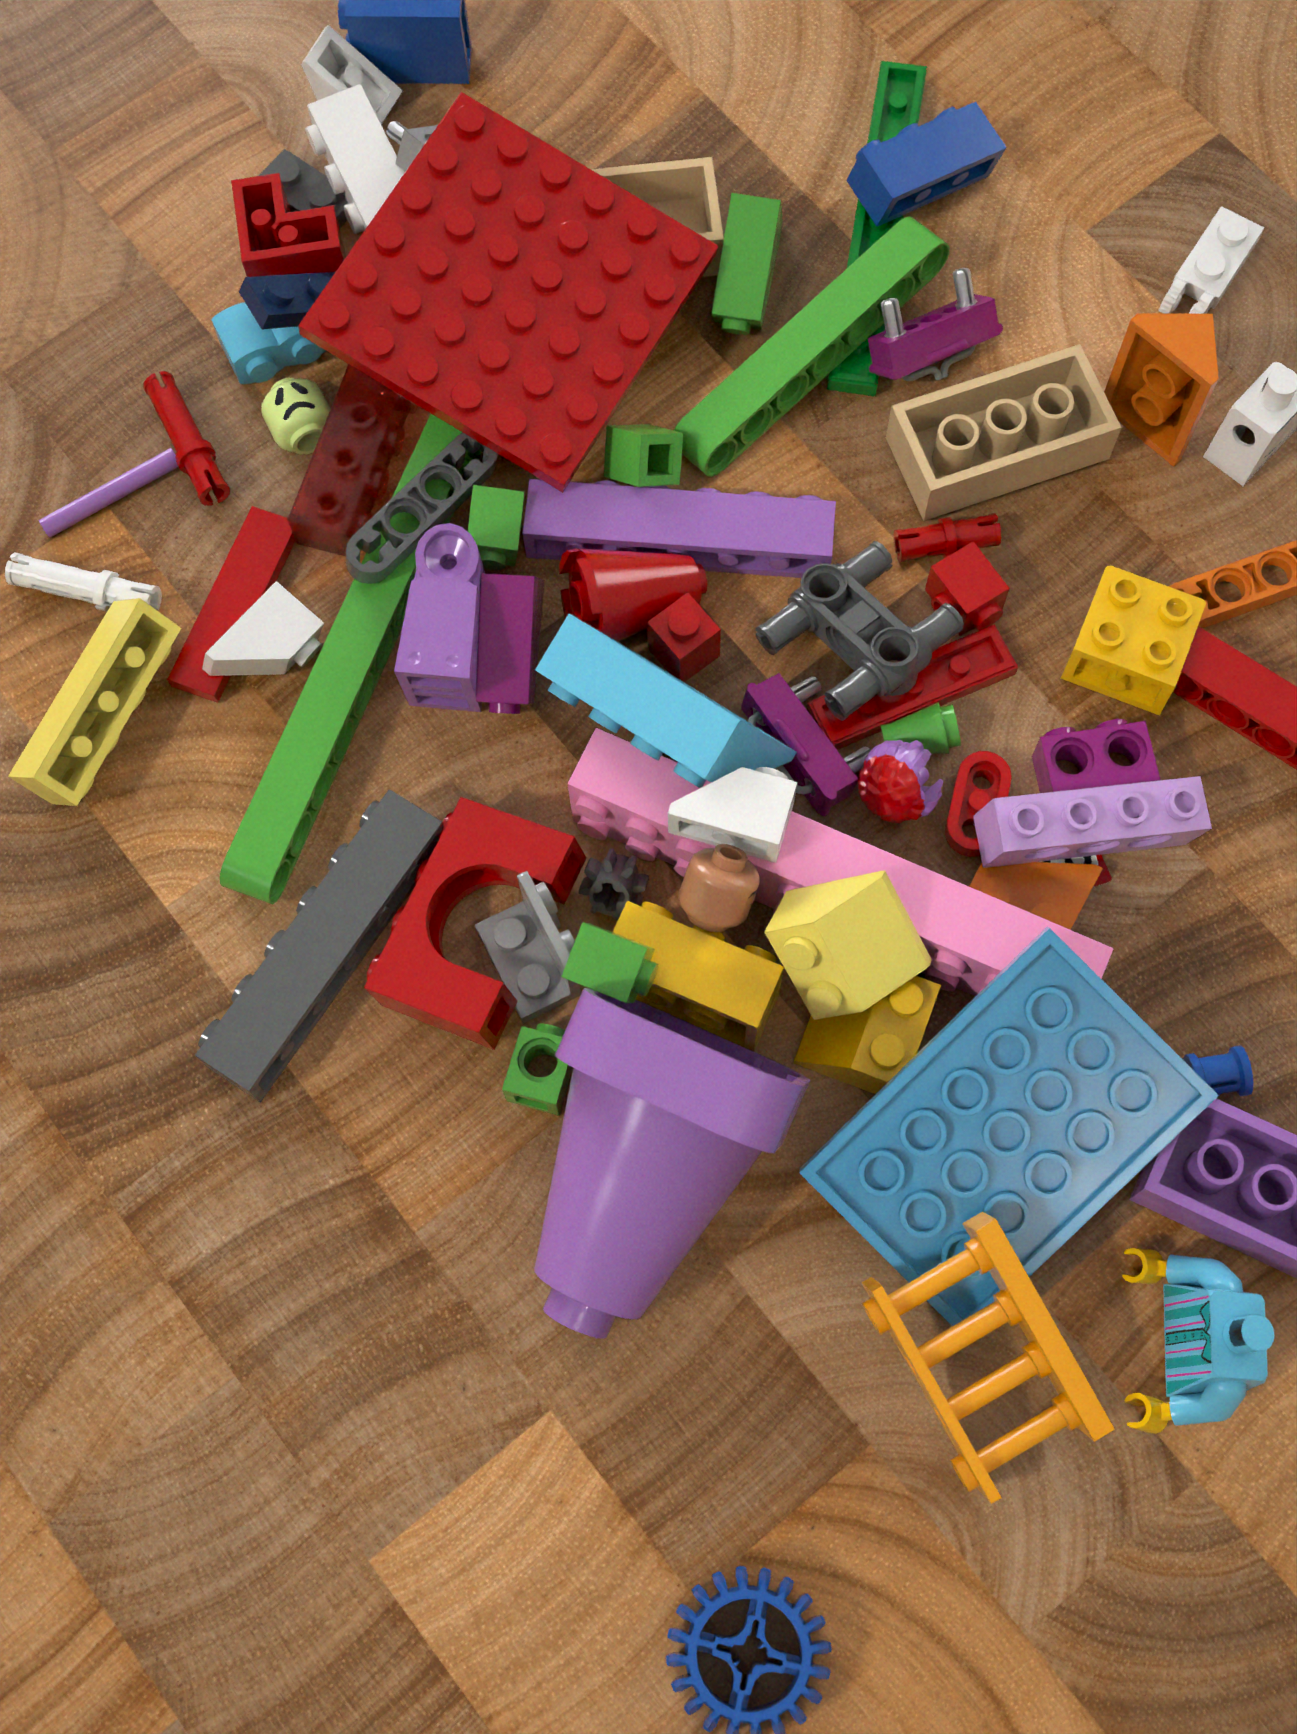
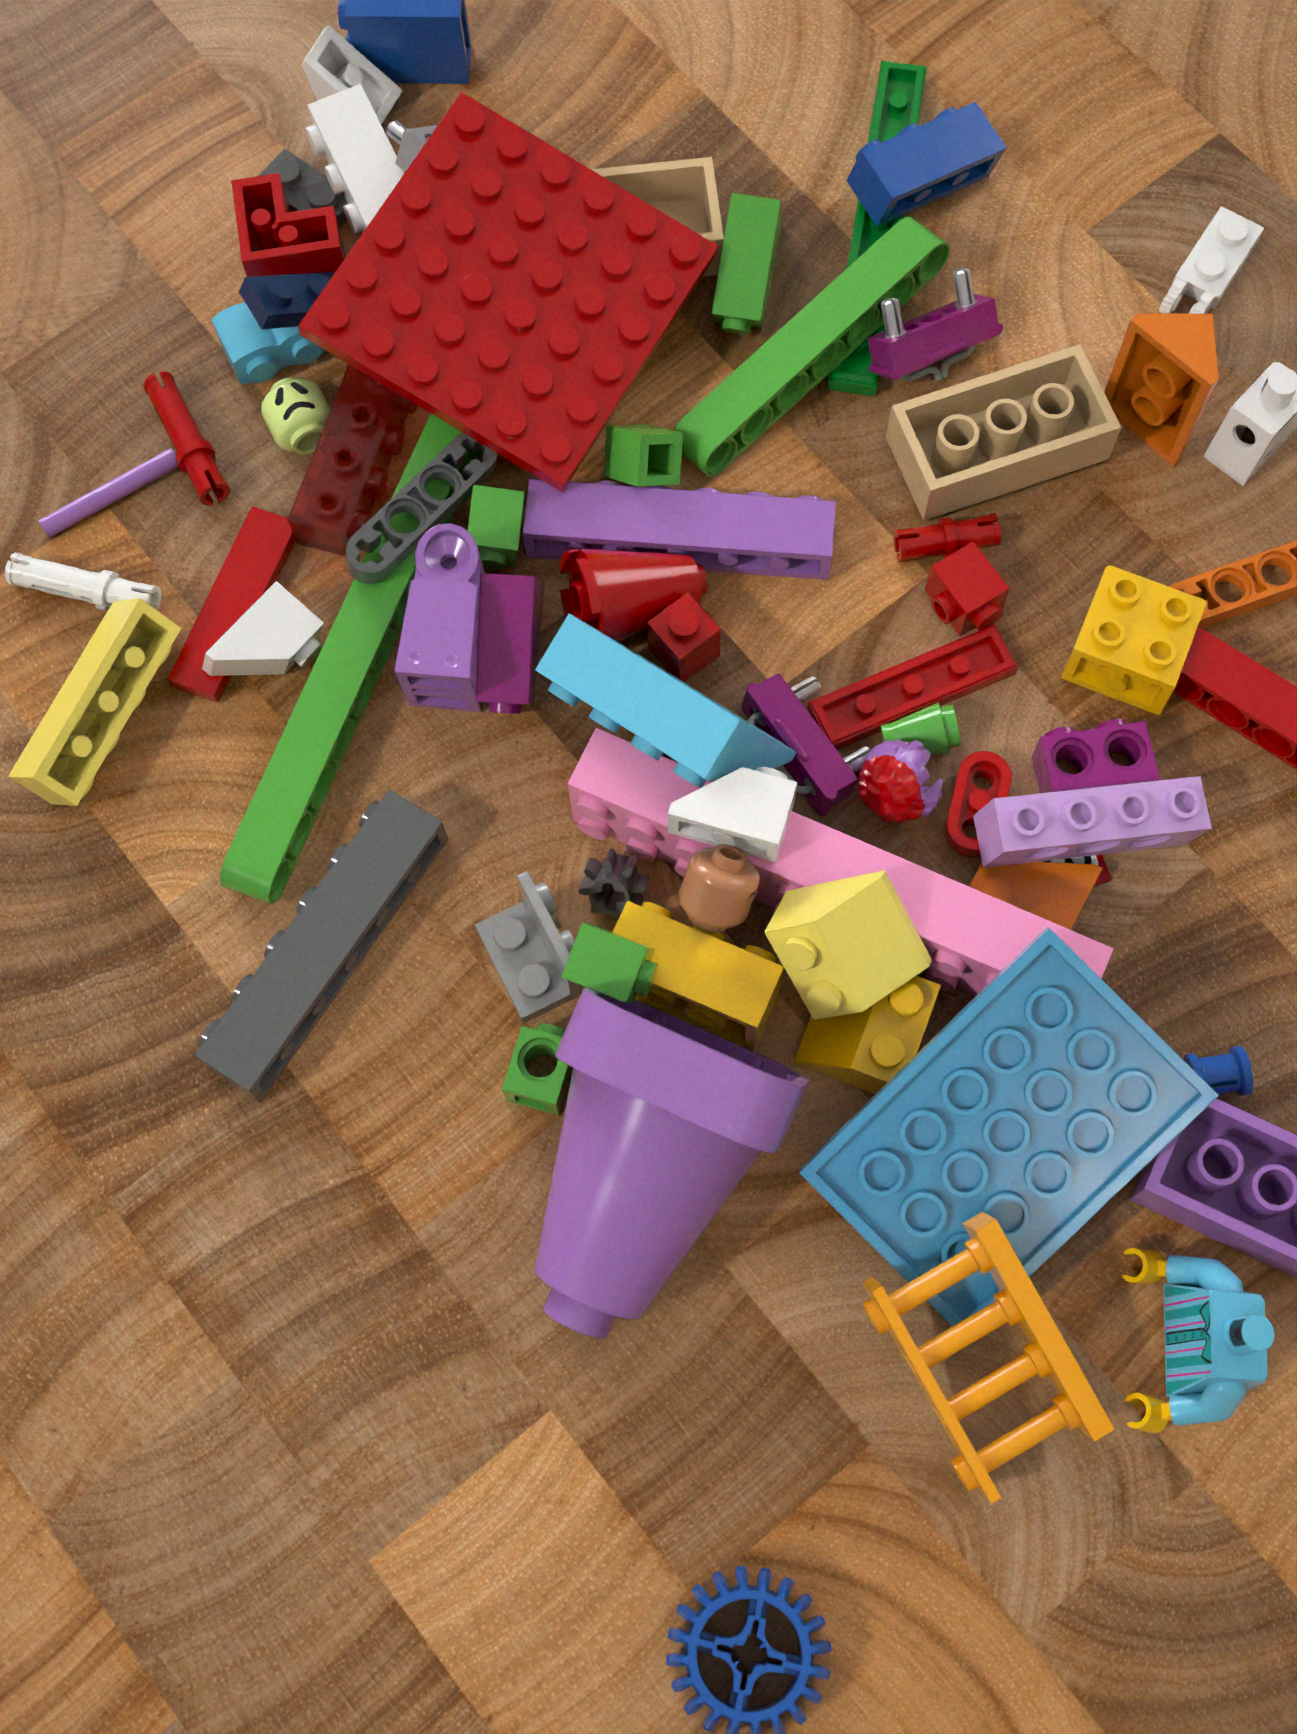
(472, 852): red arch -> none
(859, 629): dark grey piece -> none

